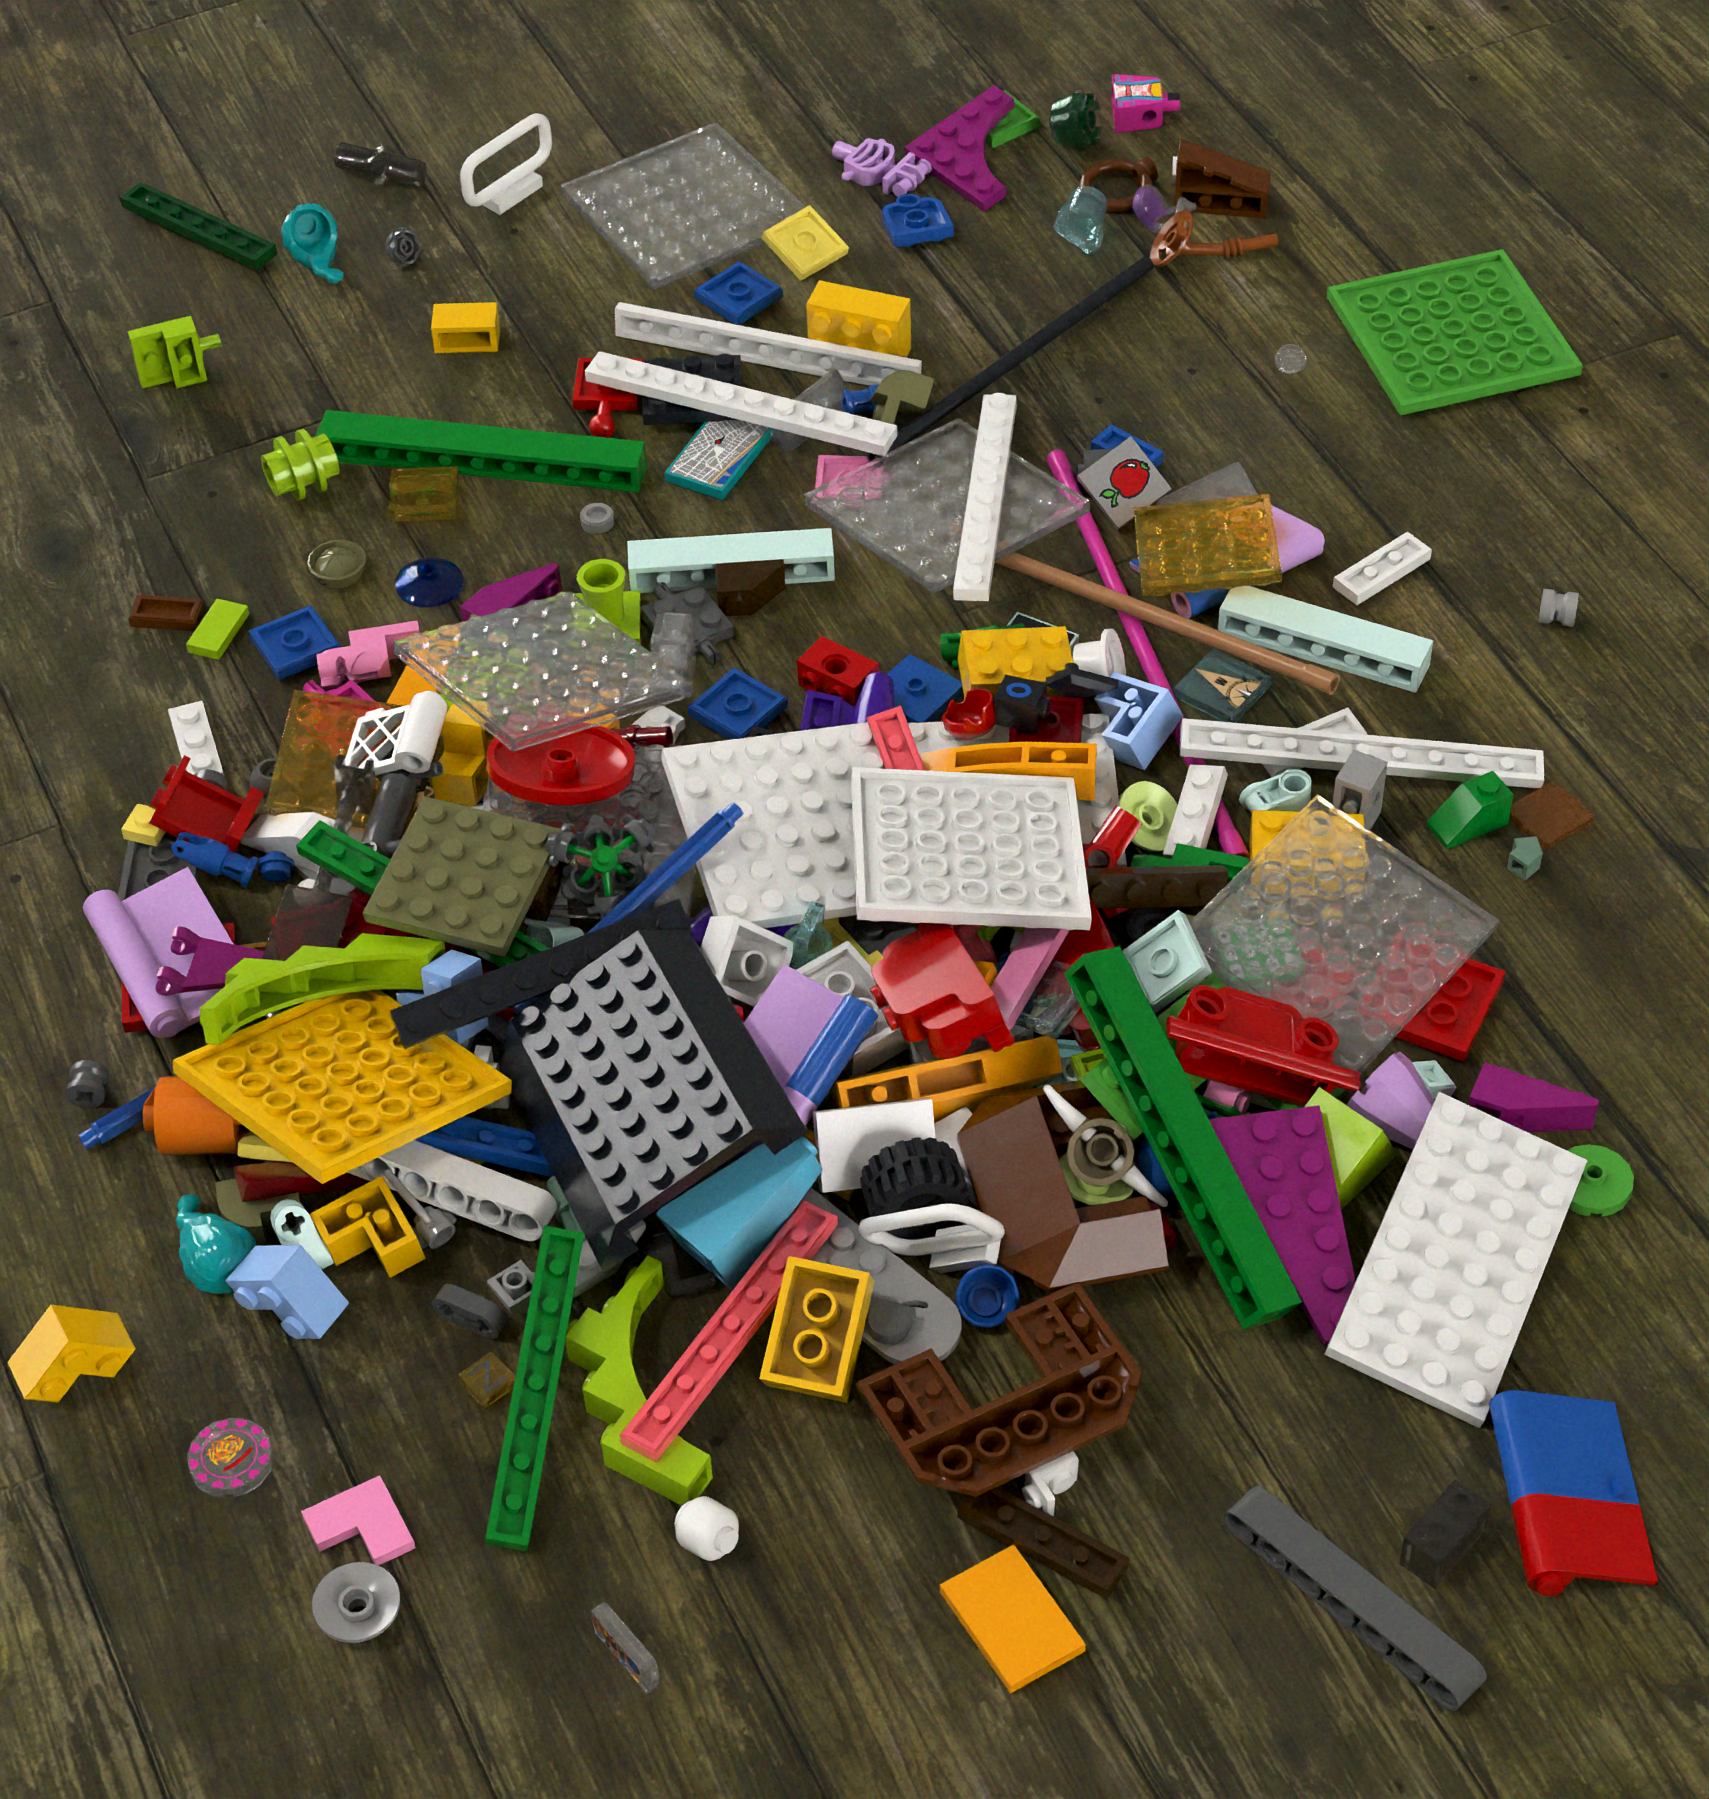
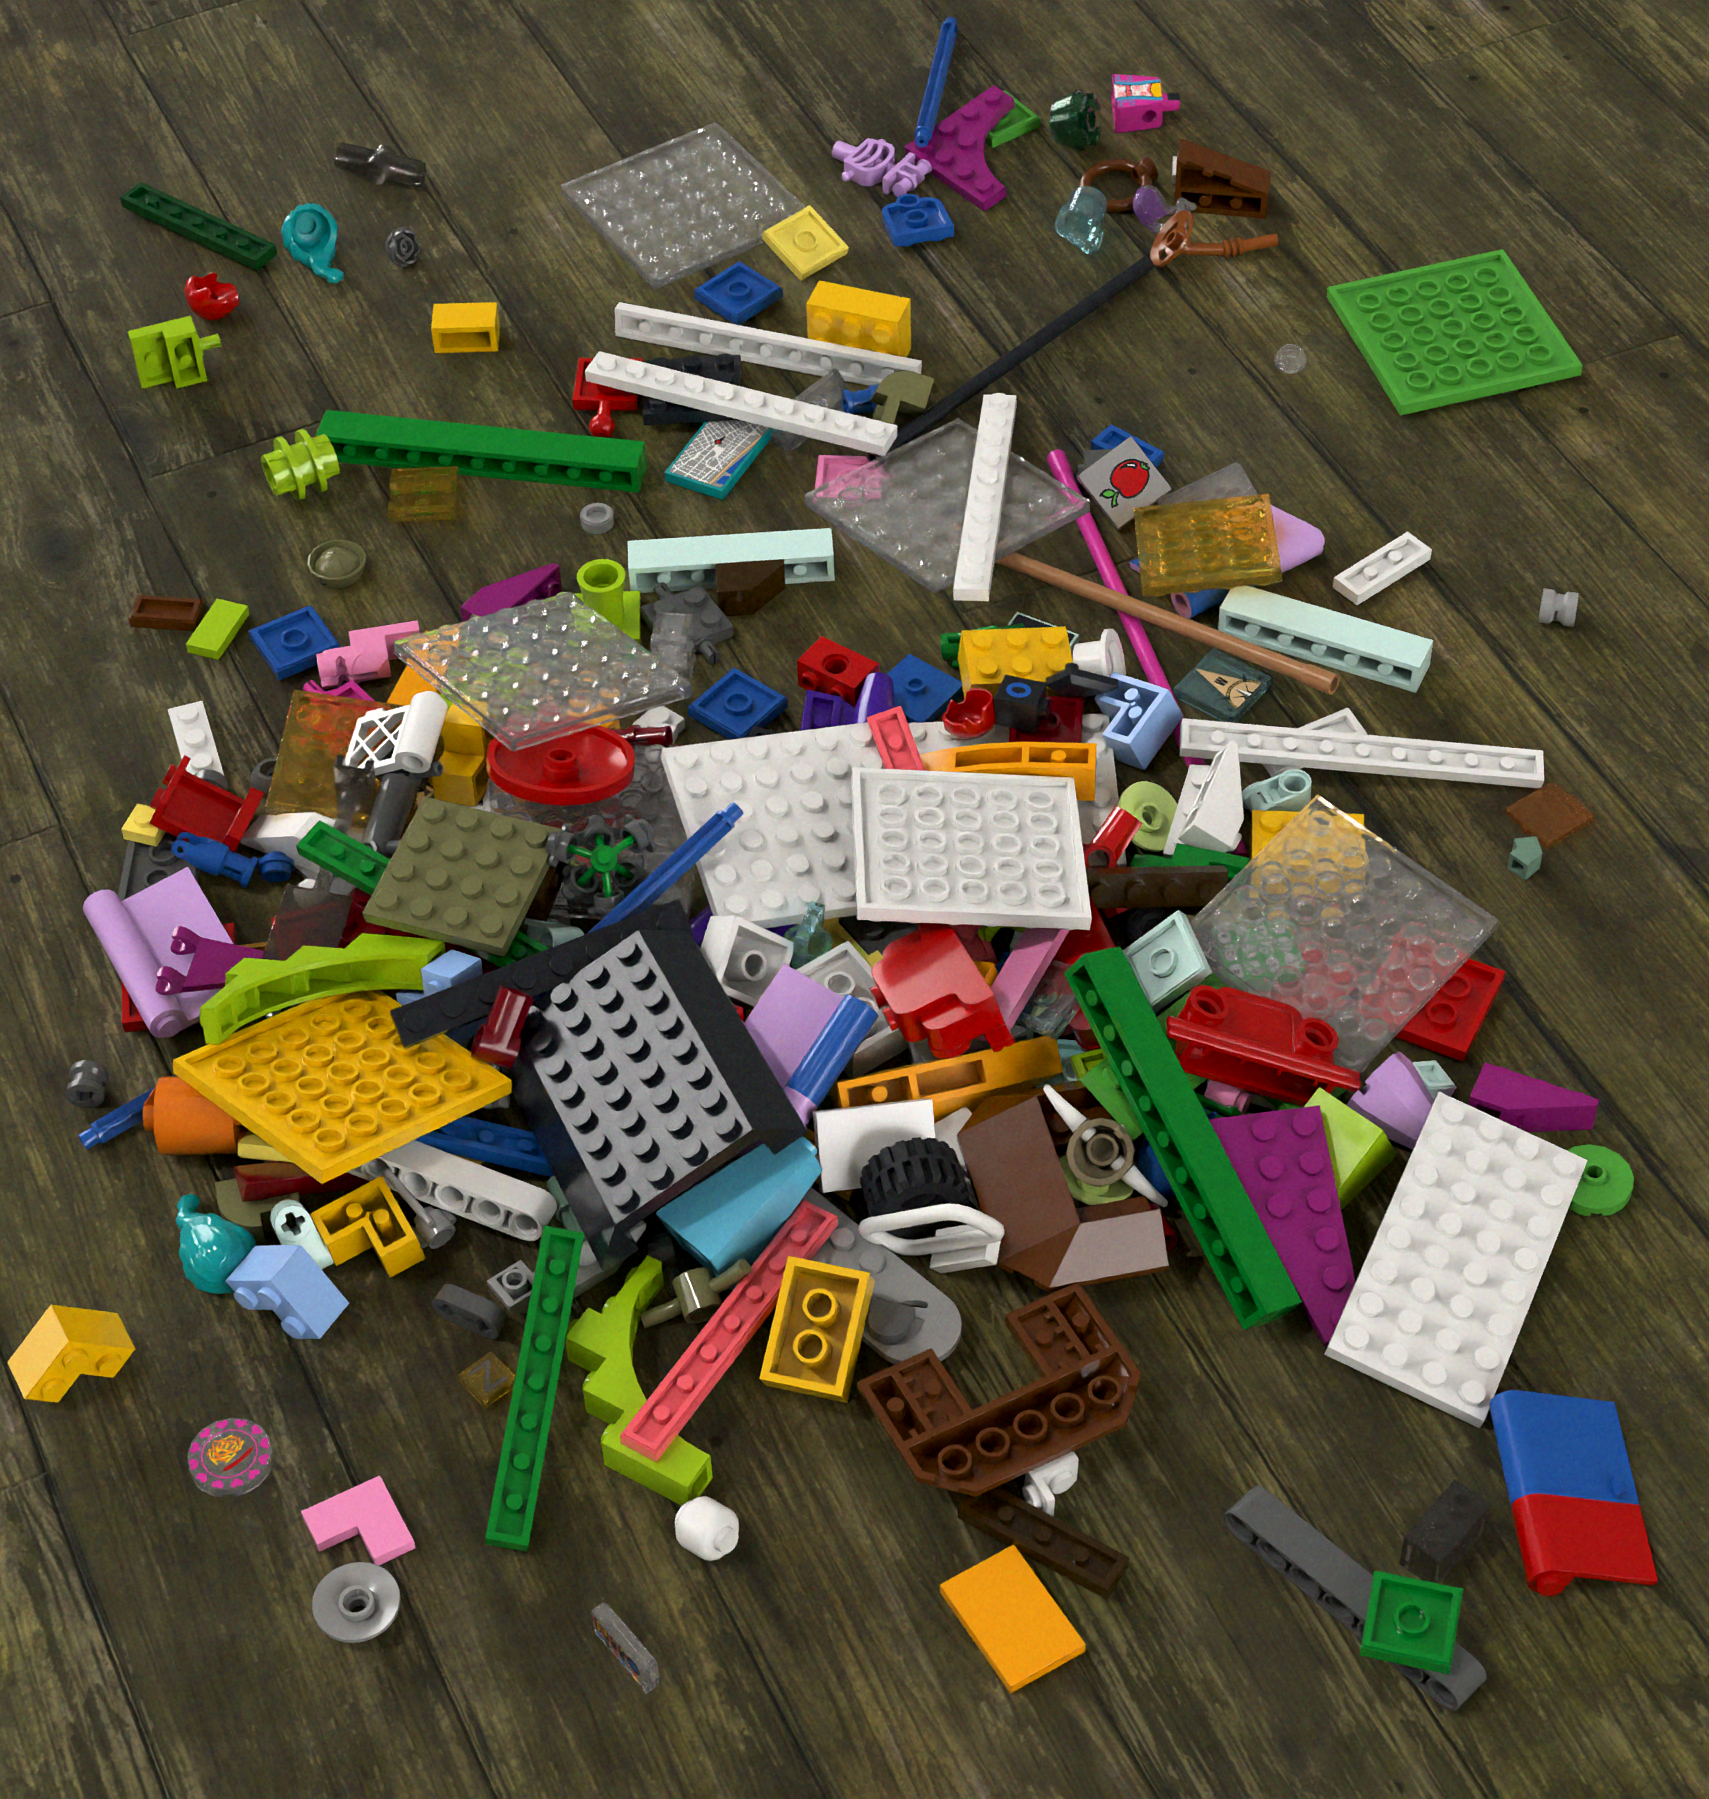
(209, 297): none -> red hair
(429, 582): clear blue dish -> none
(499, 1038): none -> dark red piece
(518, 182): white bar -> none
(696, 1294): none -> olive piece
(936, 82): none -> blue piece
(986, 1296): blue hair -> none
(1218, 806): none -> white slope
(1361, 786): light grey brick -> none
(1411, 1622): none -> green tile
(1472, 810): green slope -> none

